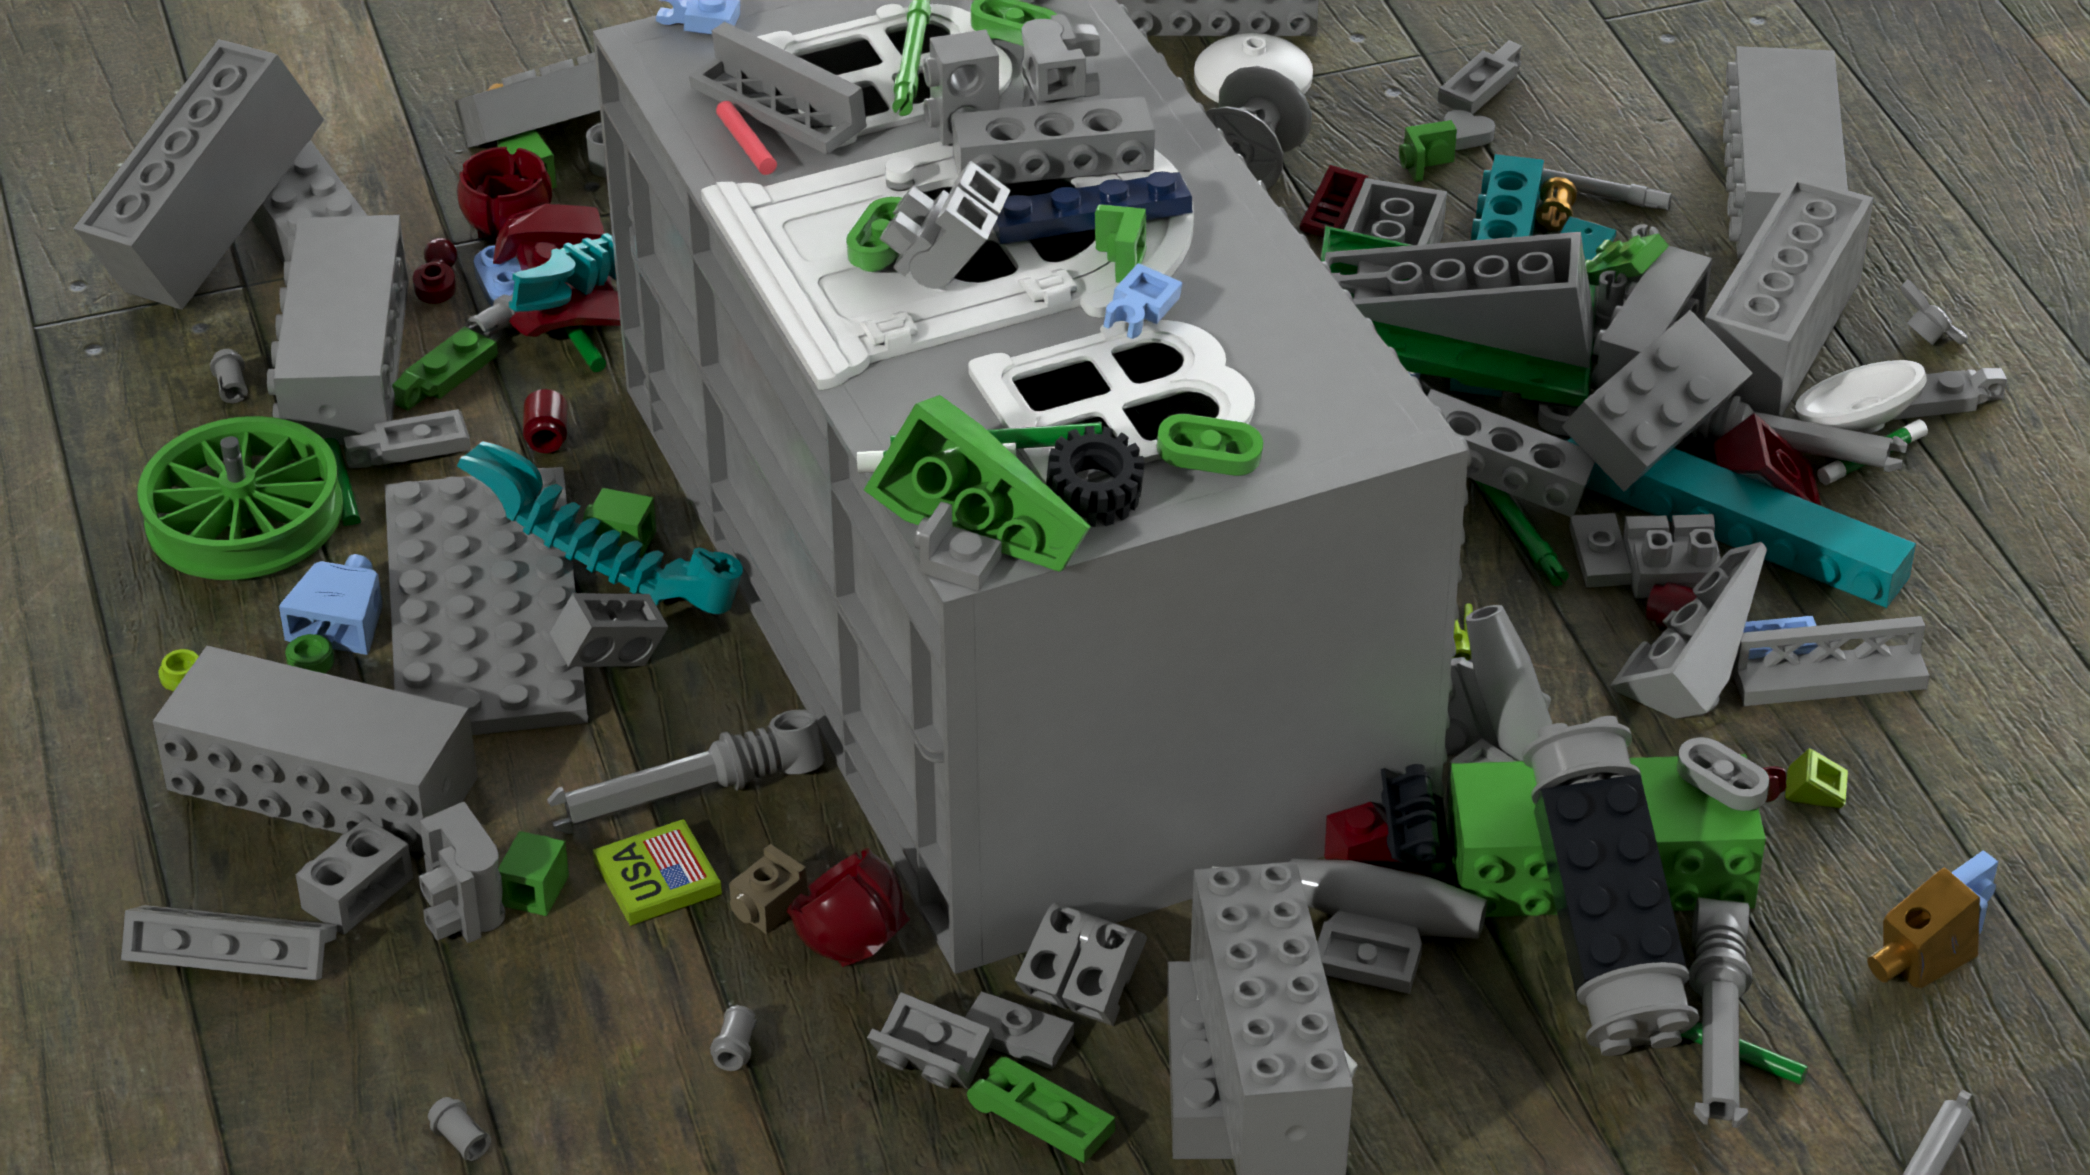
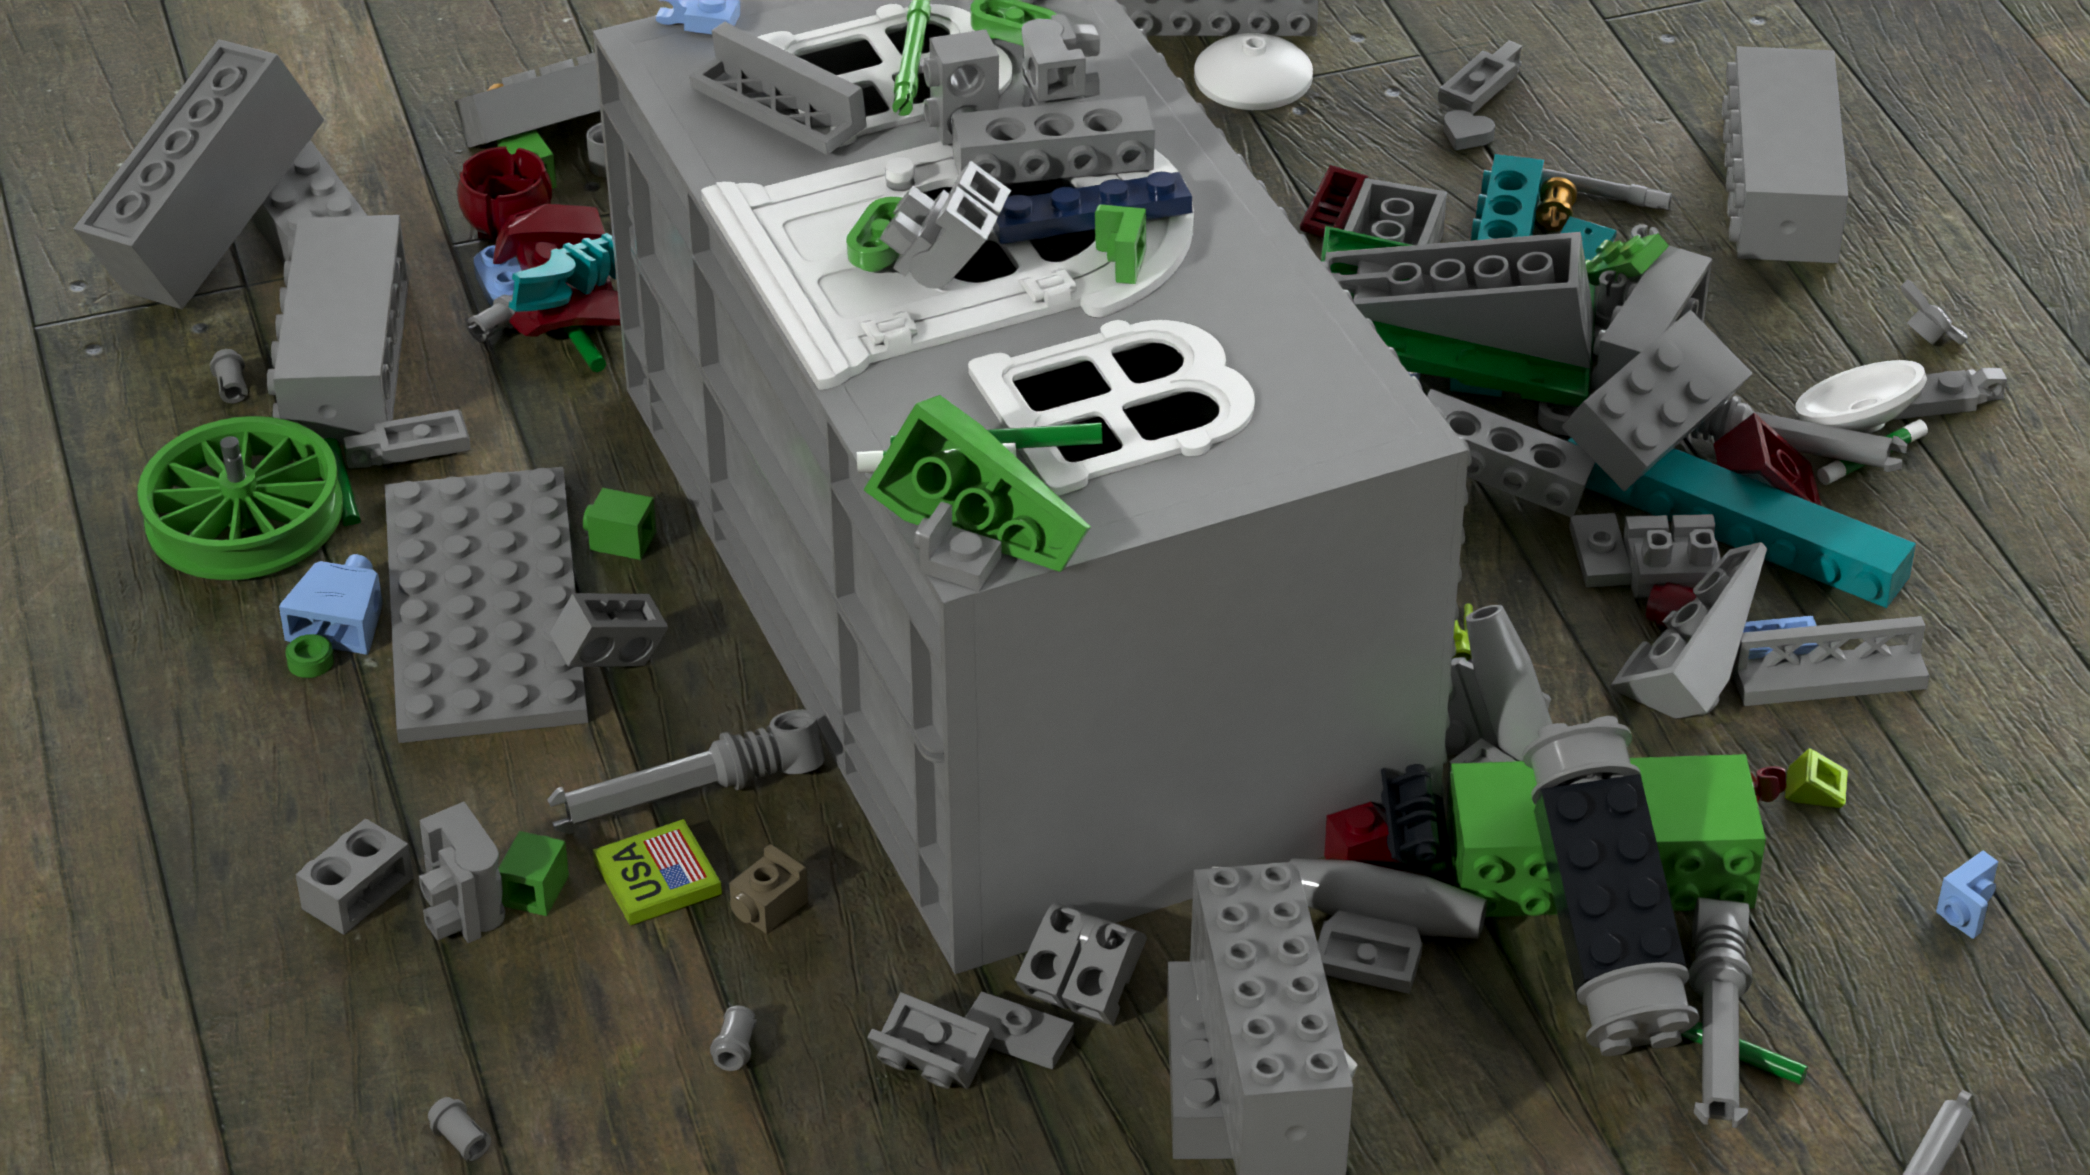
(175, 667): lime plate -> none
(225, 941): light grey fence -> none
(313, 746): light grey brick -> none
(436, 279): dark red plate -> none
(444, 368): bright green hinge -> none
(545, 420): dark red brick -> none
(705, 581): teal piece -> none
(746, 137): coral piece -> none
(850, 909): dark red piece -> none
(1042, 1109): bright green plate -> none
(1102, 454): black tyre -> none
(1140, 297): light blue plate -> none
(1209, 444): bright green plate -> none
(1262, 118): light grey piece -> none
(1427, 146): bright green bracket -> none
(1539, 551): green piece -> none
(1723, 774): light grey plate -> none
(1791, 288): light grey brick -> none
(1929, 932): pearl gold torso -> none

